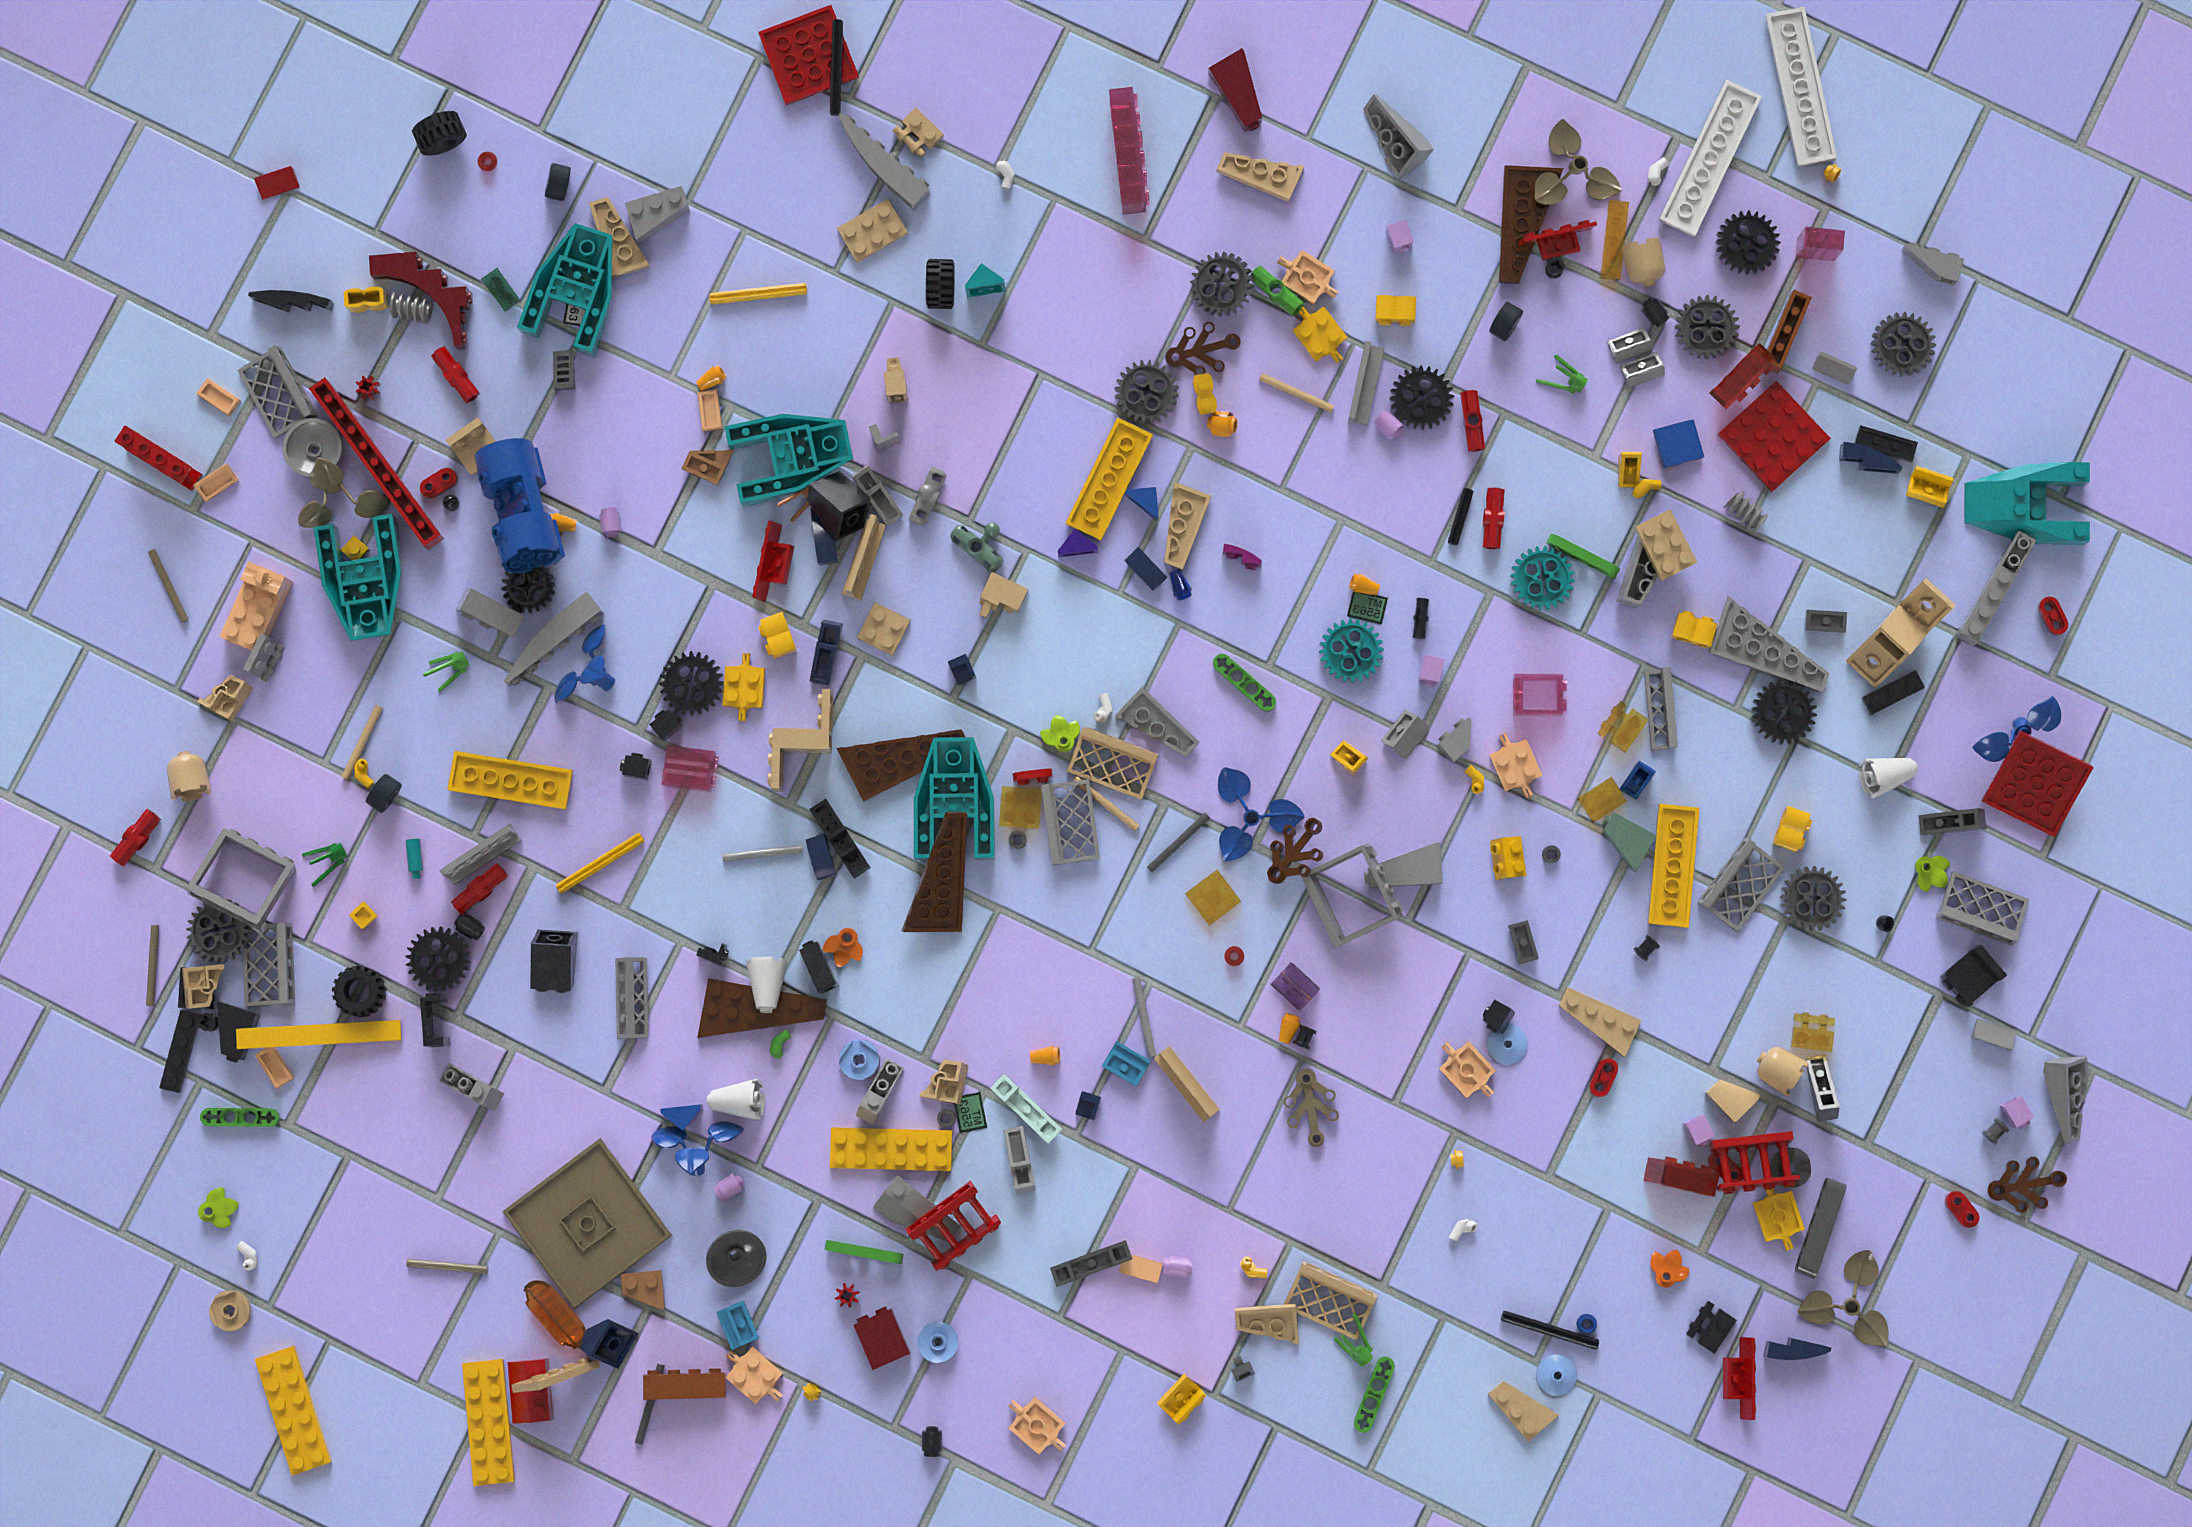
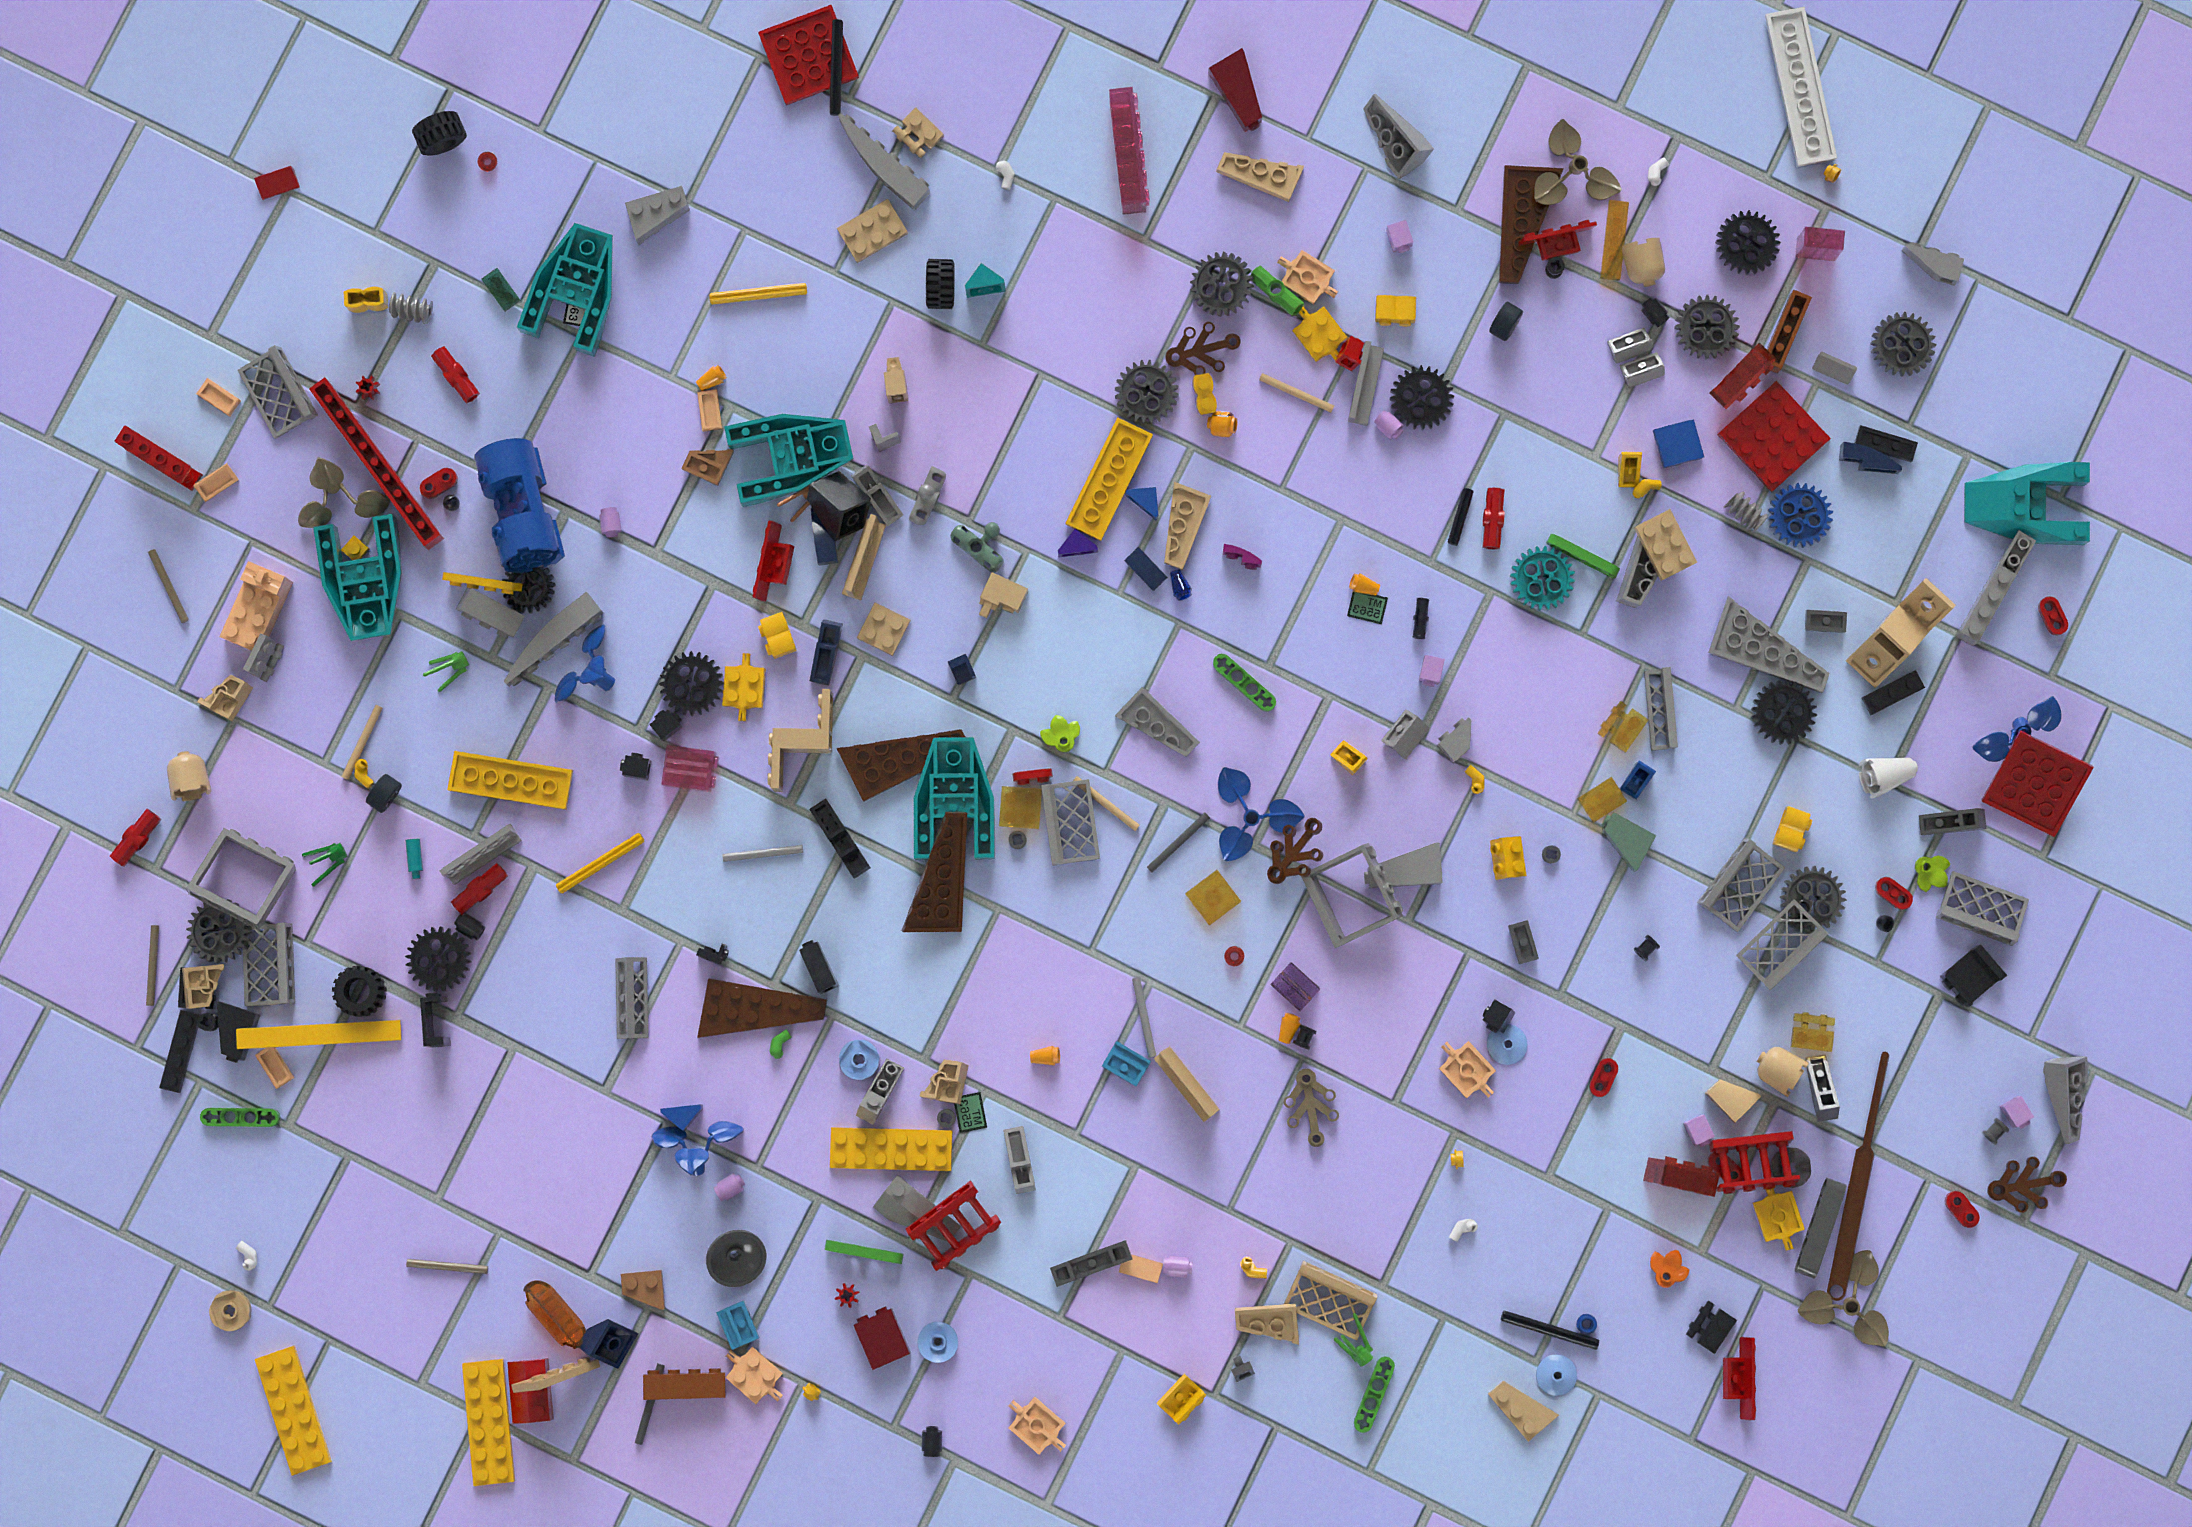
(220, 1207): lime plate -> none
(285, 299): black slope -> none
(306, 436): light grey dish -> none
(363, 915): yellow plate -> none
(407, 268): dark red arch -> none
(468, 442): tan bracket -> none
(472, 1087): light grey slope -> none
(475, 582): none -> yellow plate
(553, 960): black slope -> none
(557, 182): black wheel -> none
(561, 386): dark grey slope -> none
(564, 523): light orange cone -> none
(587, 1223): dark tan tile -> none
(626, 253): tan wing -> none
(739, 1099): white cone -> none
(766, 981): white cone -> none
(820, 857): dark blue slope -> none
(843, 950): orange plate -> none
(1026, 1108): light aqua slope -> none
(1088, 1105): dark blue panel -> none
(1105, 709): white arm -> none
(1119, 746): tan fence -> none
(1335, 659): teal gear -> none
(1350, 353): none -> red brick
(1473, 433): red piece -> none
(1515, 765): light nougat plate -> none
(1561, 685): clear pink window -> none
(1576, 379): bright green plant -> none
(1606, 1022): tan wing -> none
(1673, 865): yellow plate -> none
(1694, 630): yellow brick -> none
(1710, 158): white plate -> none
(1794, 1350): dark blue slope -> none
(1795, 957): none -> light grey fence
(1806, 531): none -> blue gear
(1857, 1192): none -> reddish brown piece
(1893, 892): none -> red plate
(1929, 486): yellow bracket -> none
(1993, 1034): light grey slope -> none

